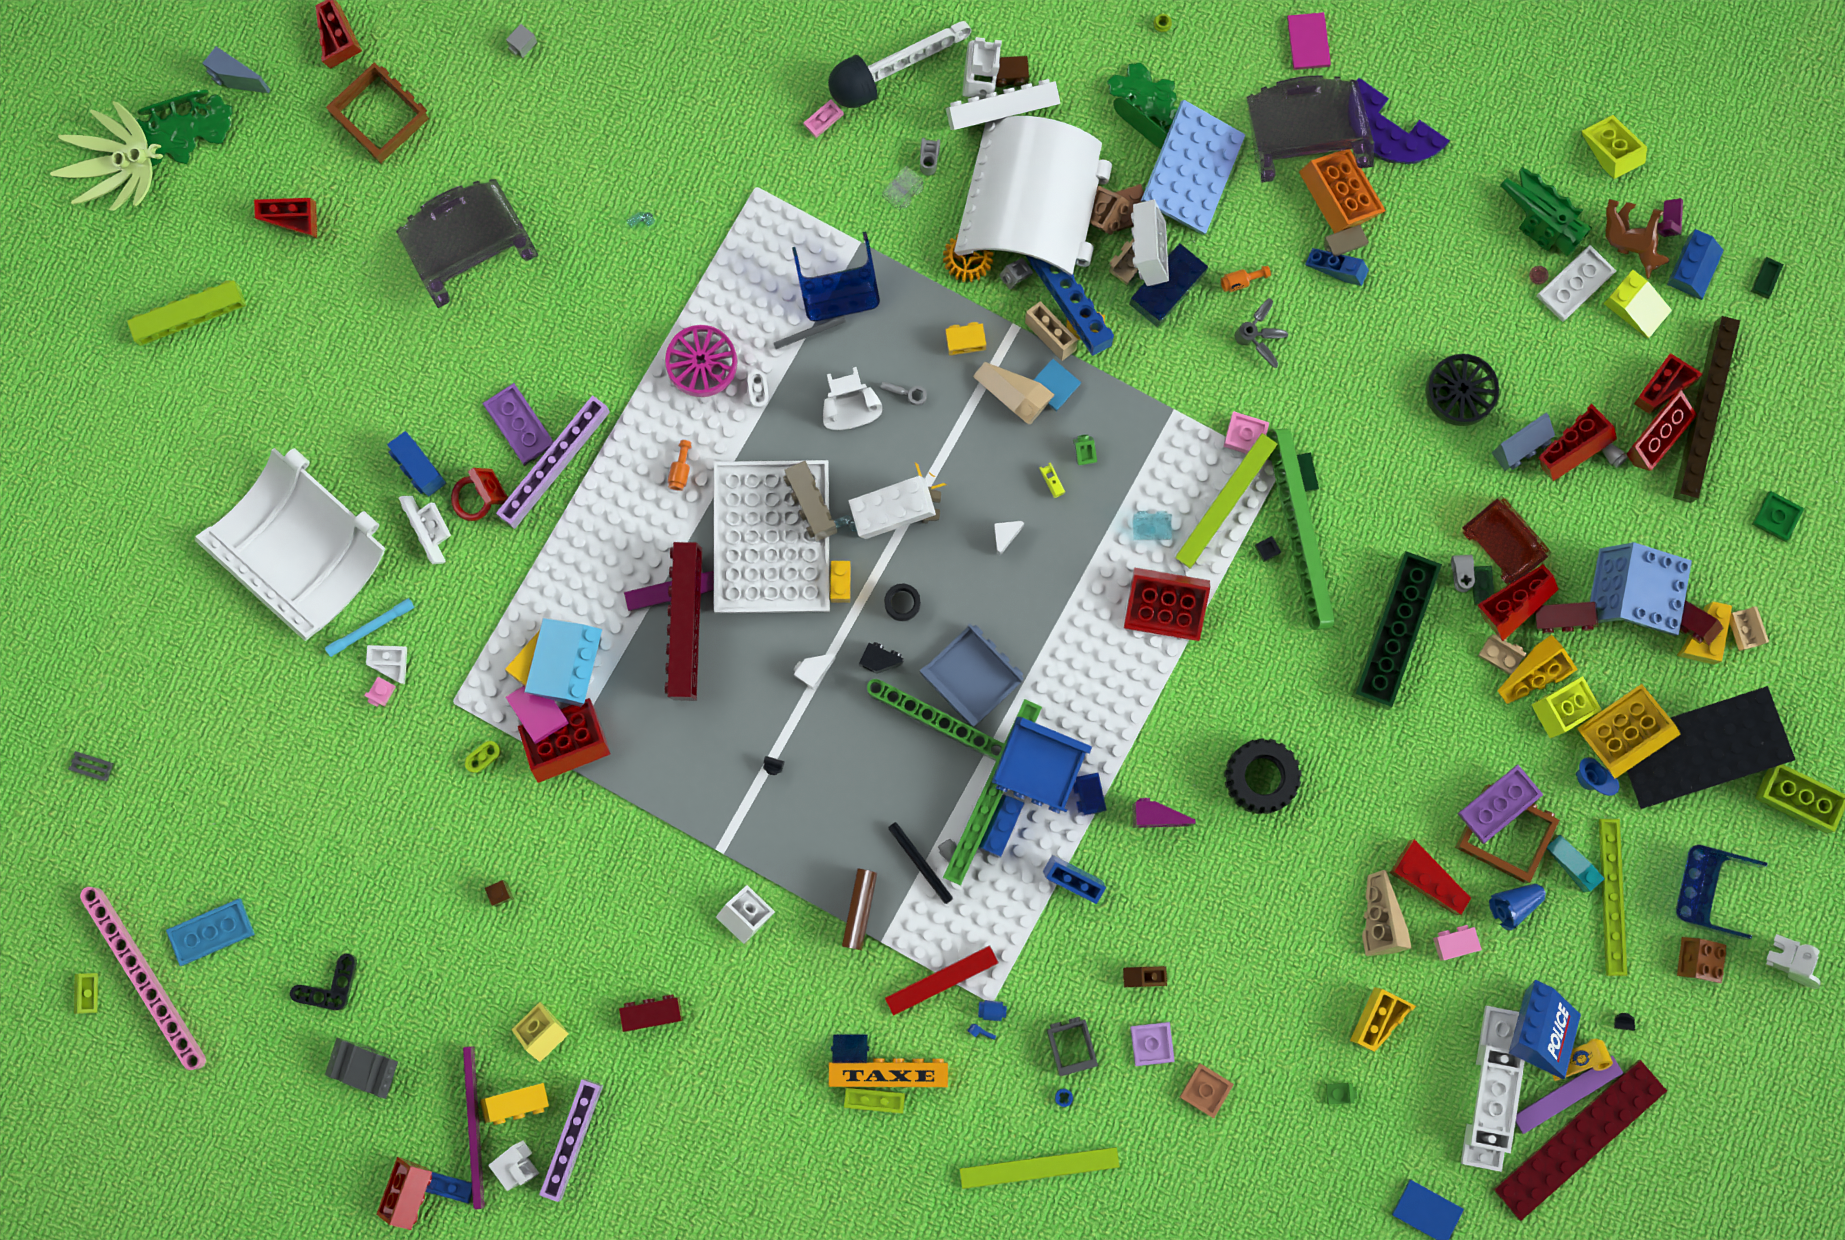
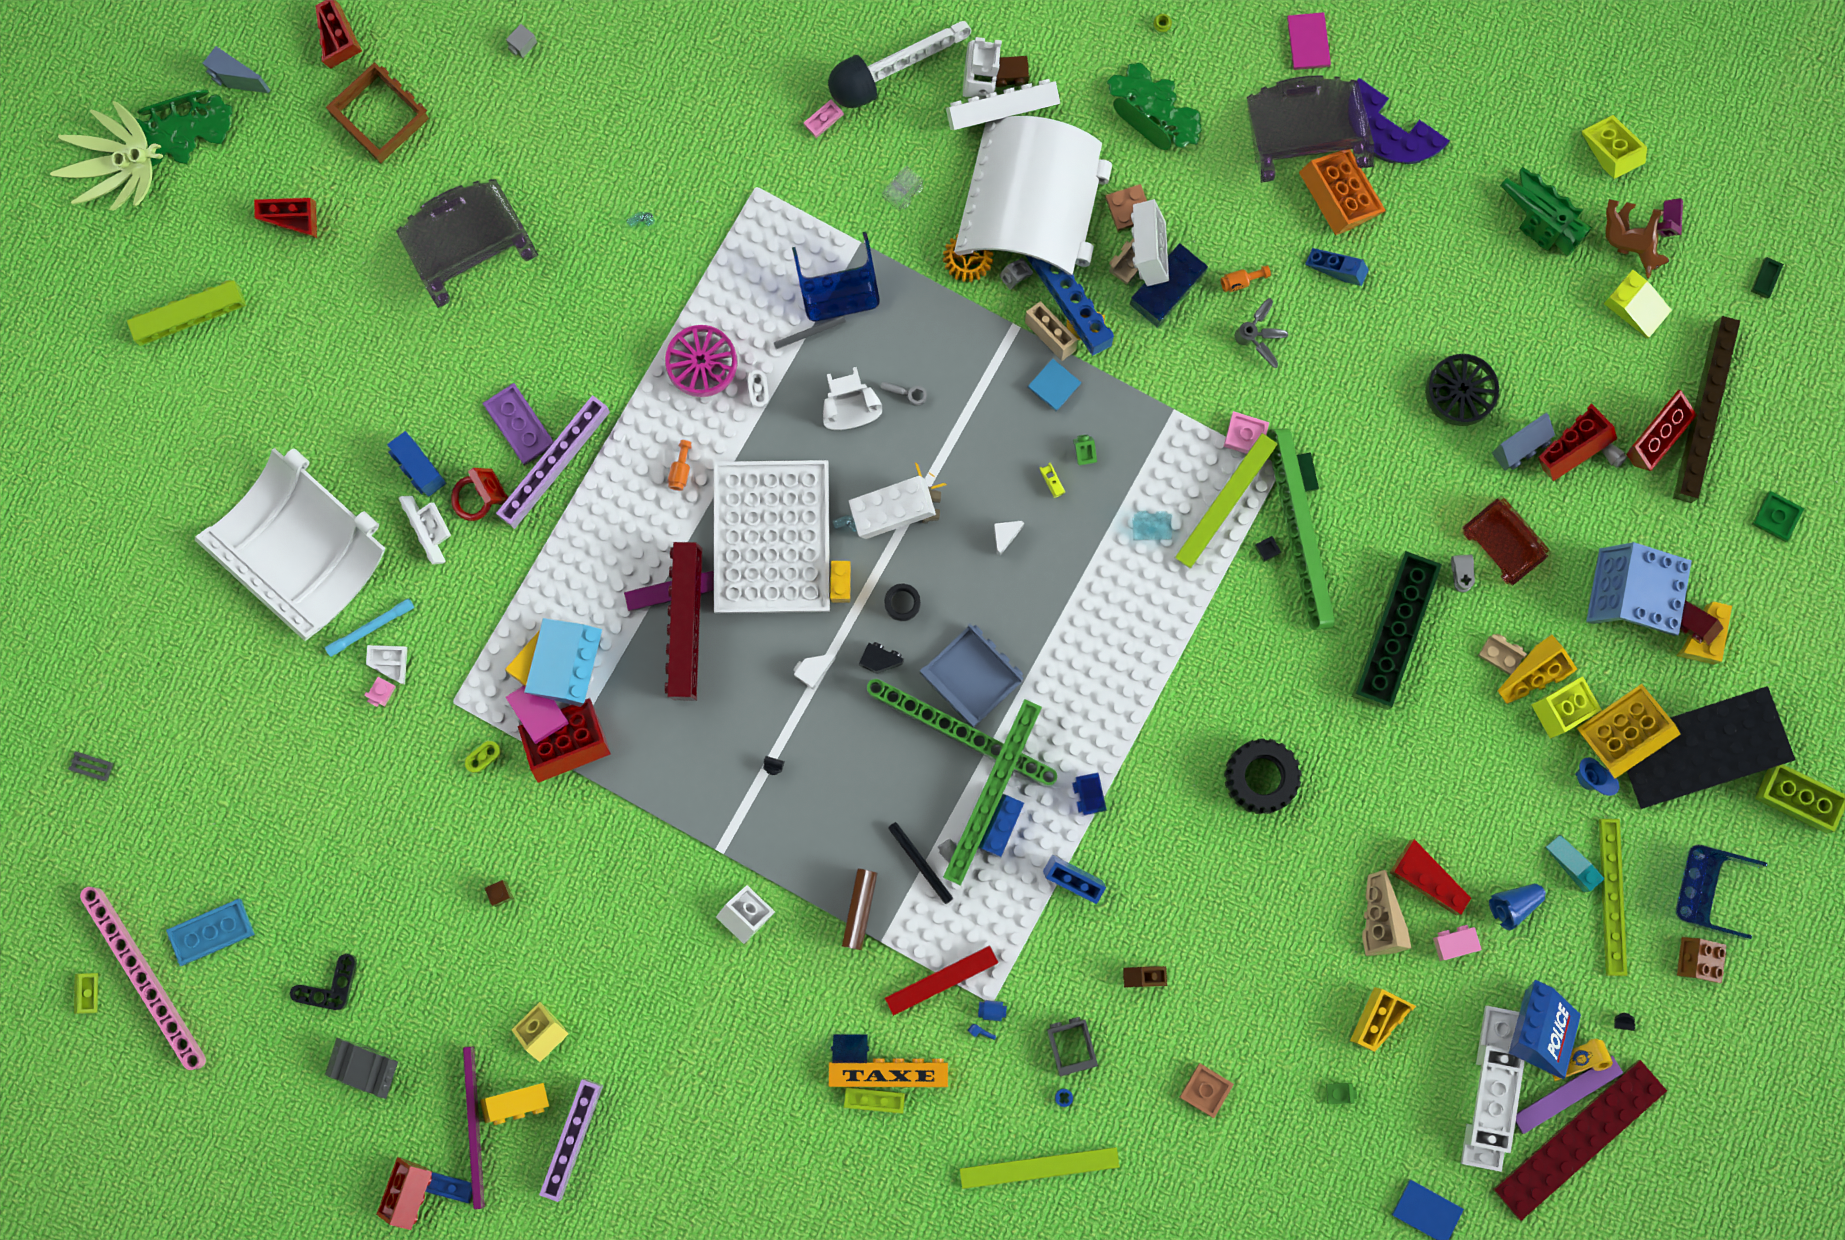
(514, 1166): white plate -> none
(650, 1013): dark red brick -> none
(810, 501): dark tan wedge -> none
(929, 153): light grey piece -> none
(965, 338): yellow brick -> none
(1018, 393): tan wedge -> none
(1040, 764): blue panel -> none
(1108, 210): medium nougat plate -> none
(1152, 1044): lavender tile -> none
(1153, 814): magenta slope -> none
(1167, 604): red slope -> none
(1193, 167): light blue plate -> none
(1346, 241): dark tan panel -> none
(1483, 586): clear green plate -> none
(1500, 804): medium lavender tile -> none
(1502, 865): dark orange window -> none
(1518, 601): red wedge -> none
(1538, 275): plate -> none
(1567, 617): dark red brick -> none
(1576, 283): white tile -> none
(1670, 377): red wedge -> none
(1696, 264): blue slope -> none
(1748, 628): tan bracket -> none
(1803, 962): white piece -> none

